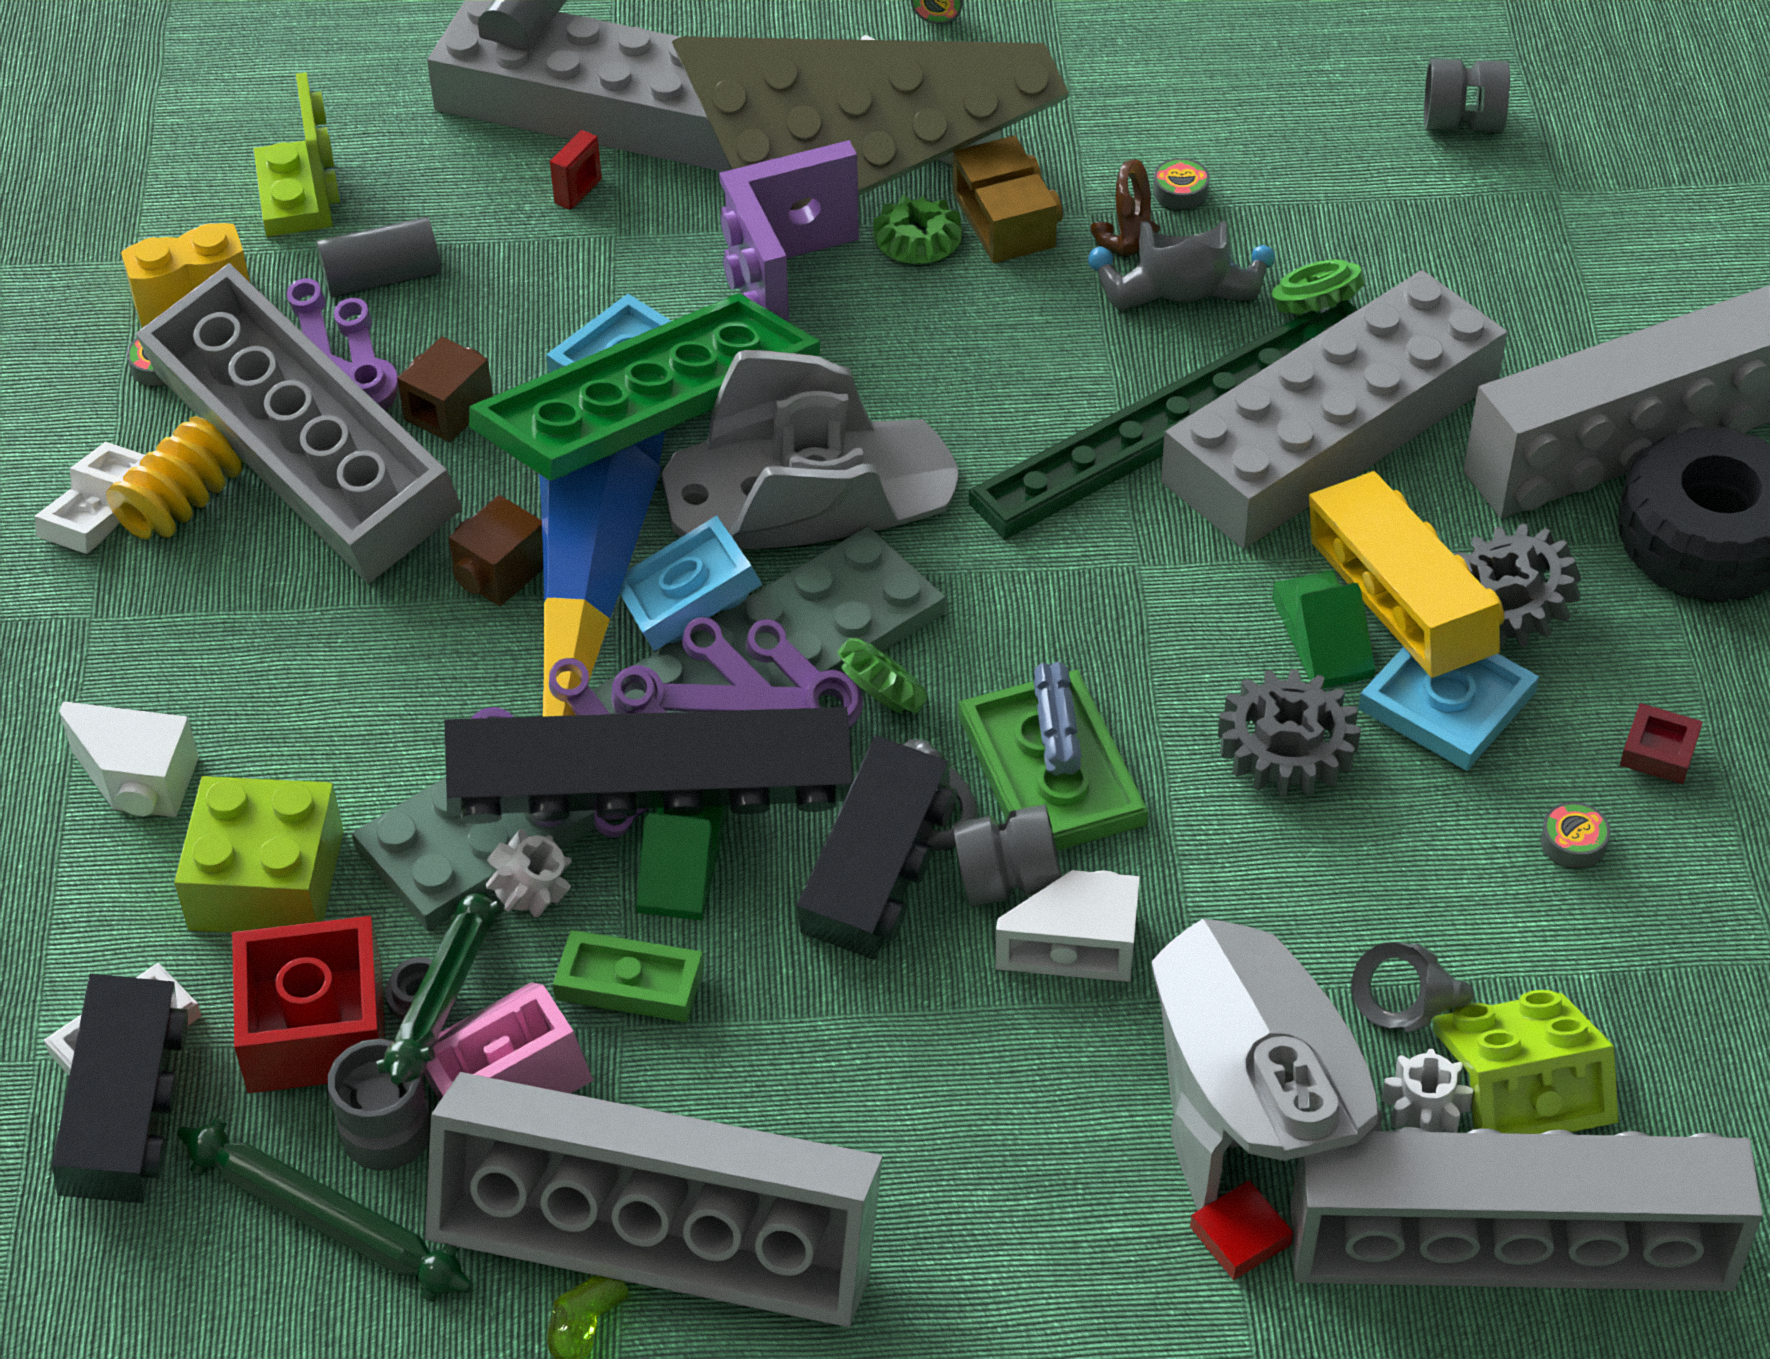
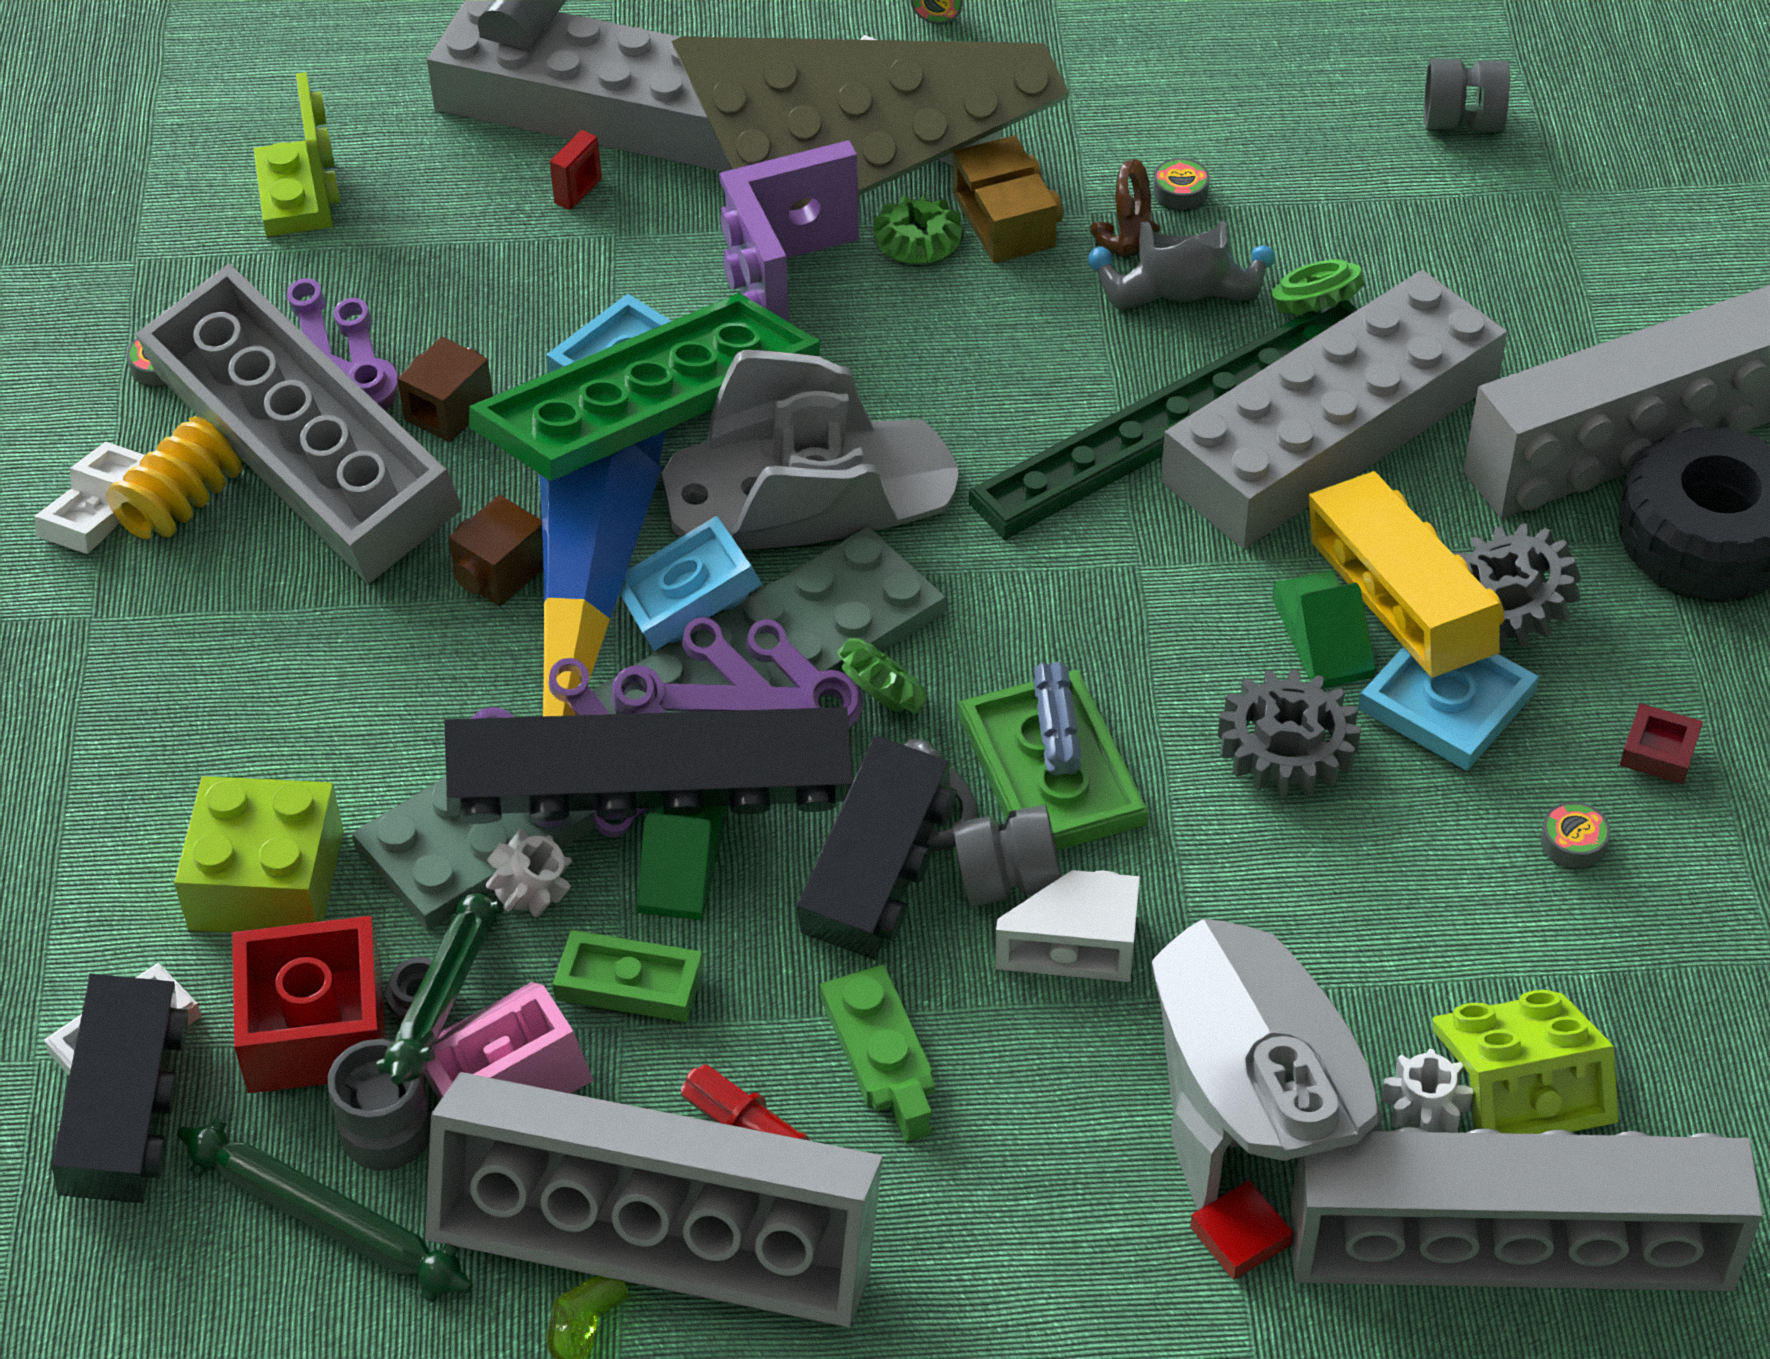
(133, 755): white slope -> none
(171, 267): yellow brick -> none
(378, 256): dark grey brick -> none
(731, 1105): none -> red axle
(881, 1047): none -> bright green hinge
(1437, 992): dark grey piece -> none

